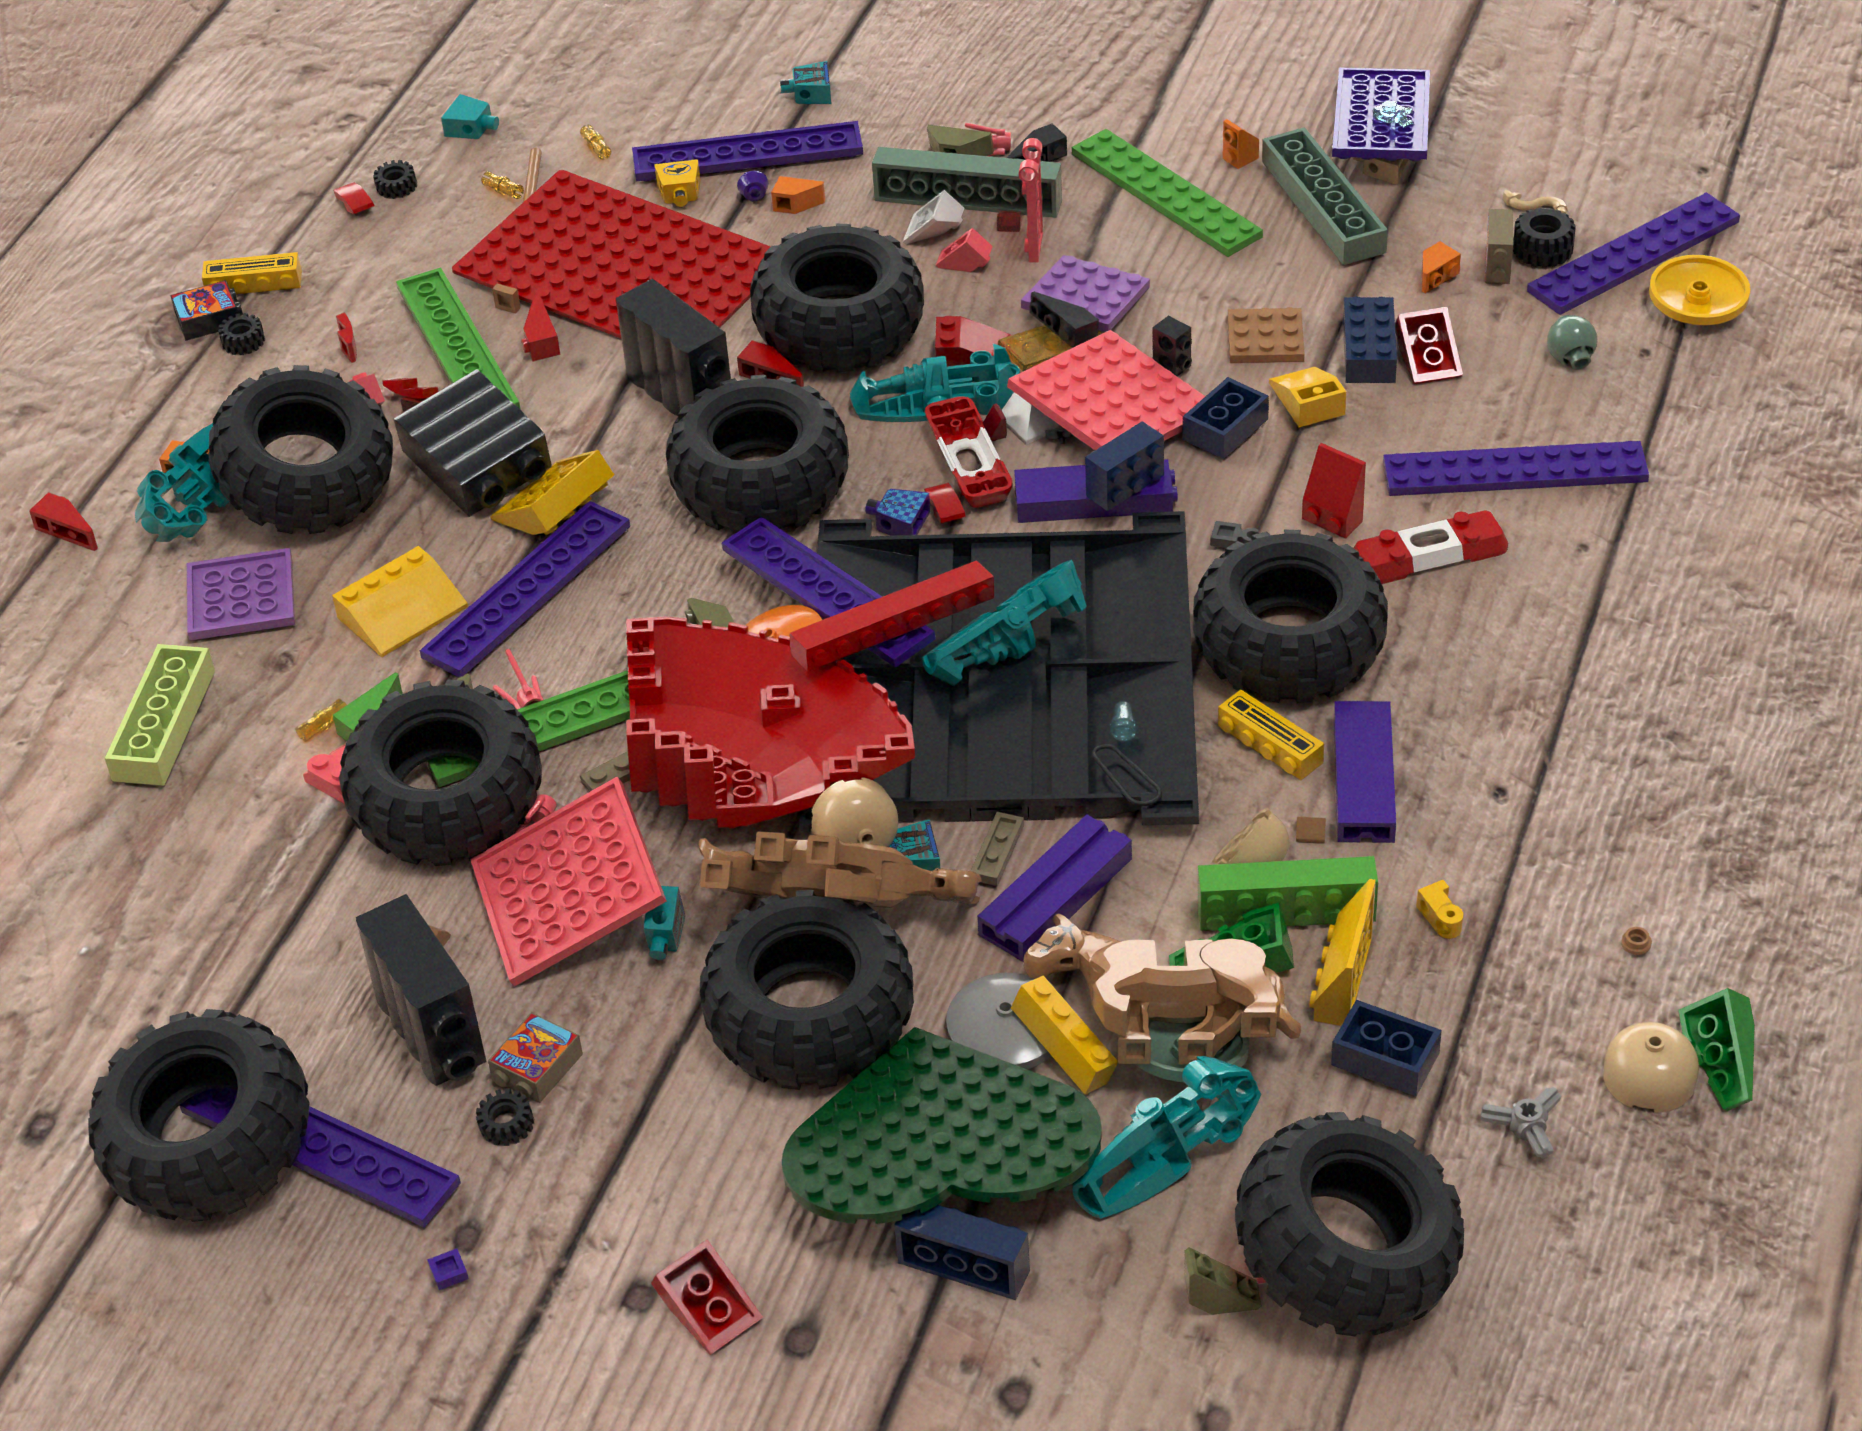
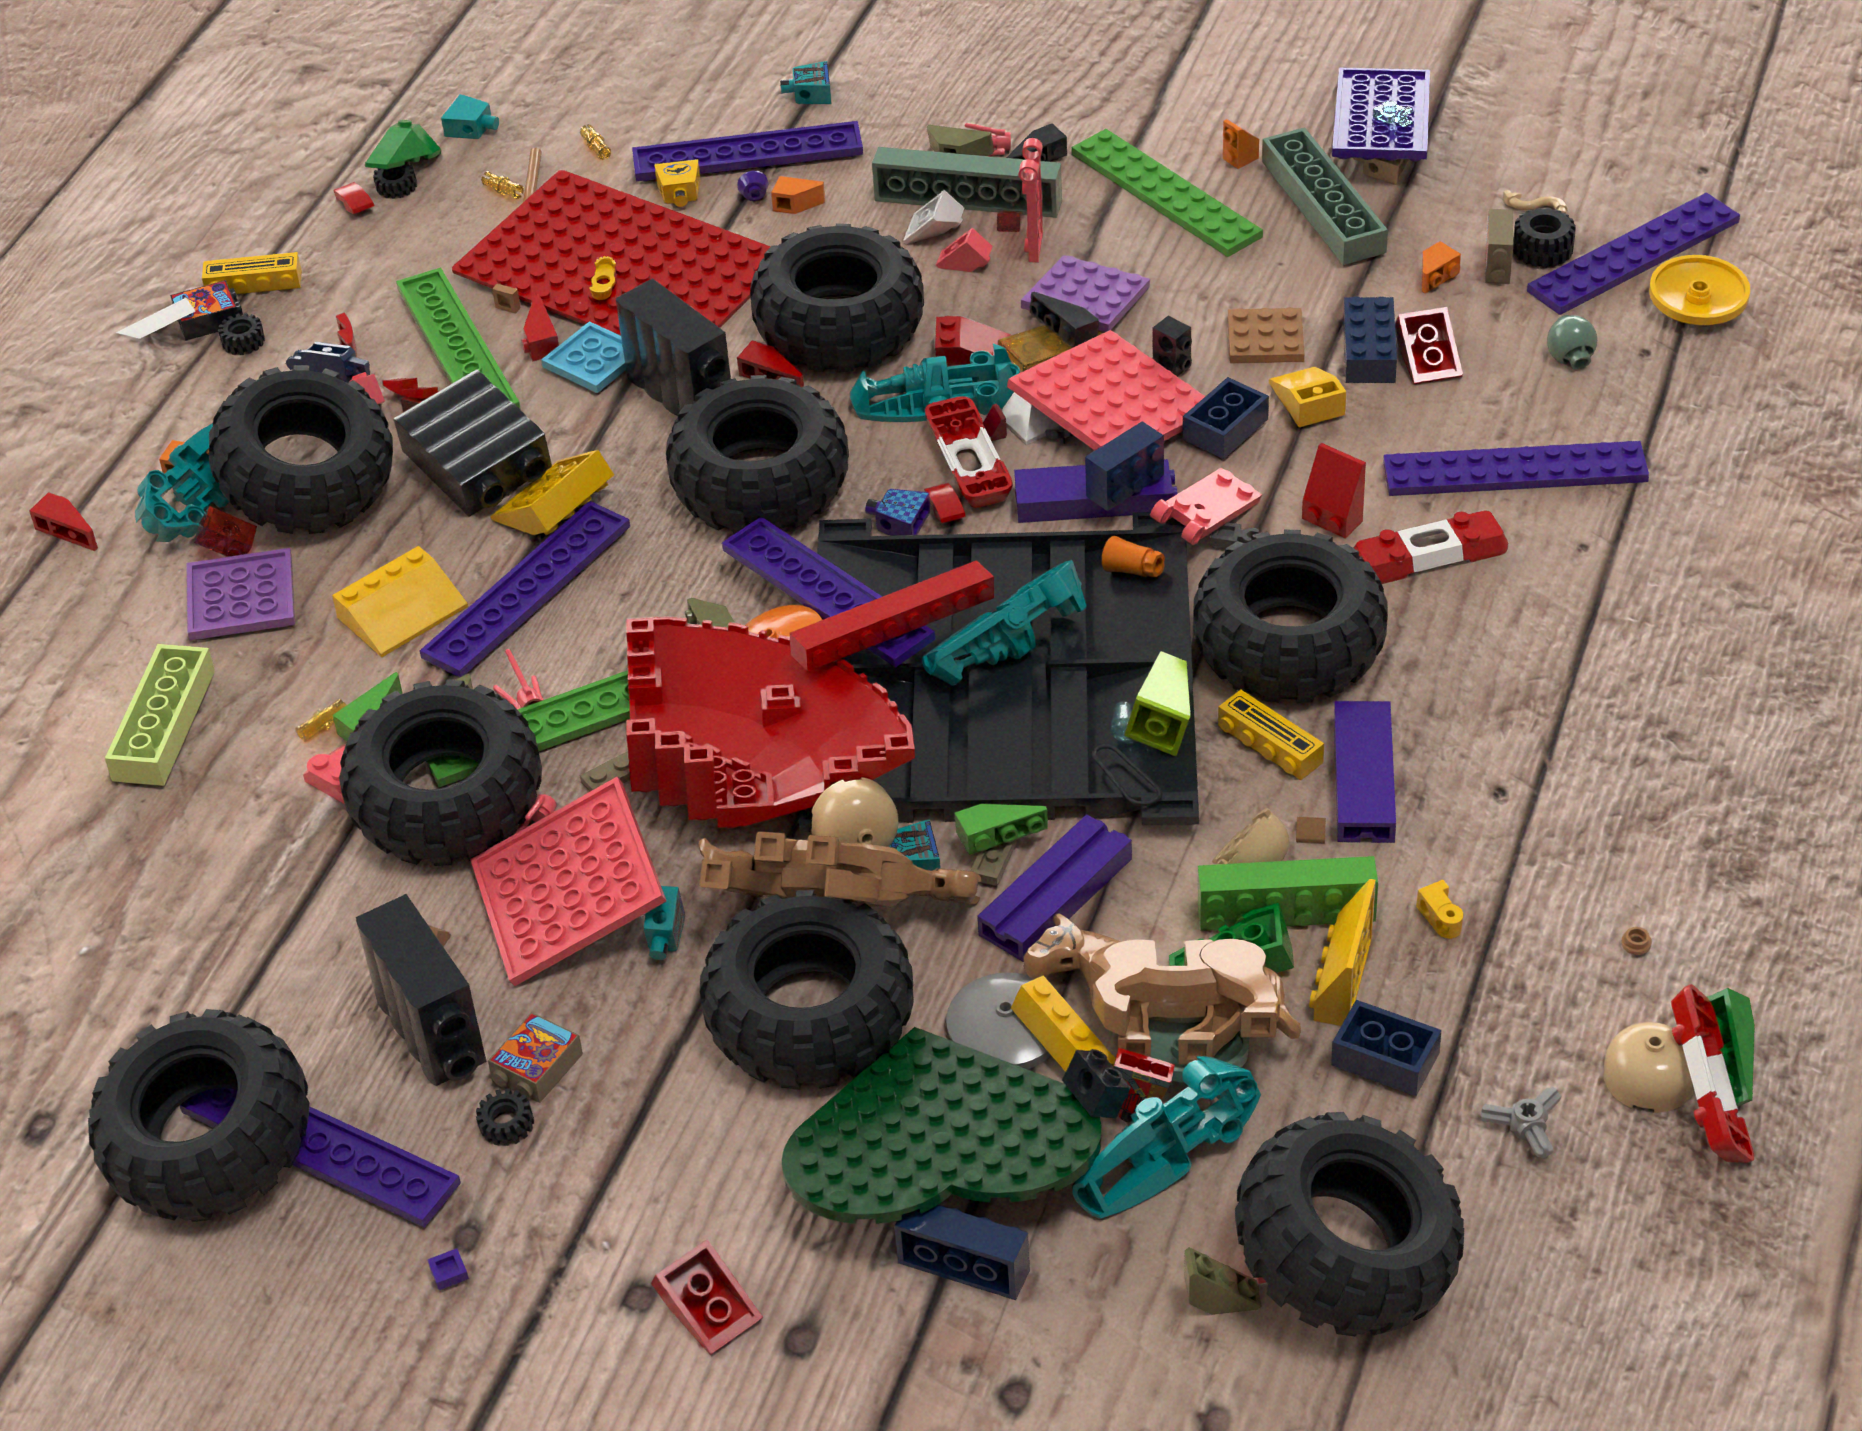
(159, 319): none -> white sticker
(225, 533): none -> clear red brick
(332, 357): none -> dark blue hinge
(402, 144): none -> green wedge
(588, 357): none -> medium azure plate
(604, 269): none -> yellow piece
(996, 824): none -> bright green slope
(1096, 1083): none -> black brick
(1131, 558): none -> orange plant
(1145, 1076): none -> red torso
(1162, 706): none -> lime slope
(1207, 504): none -> hinge
(1702, 1041): none -> red piece

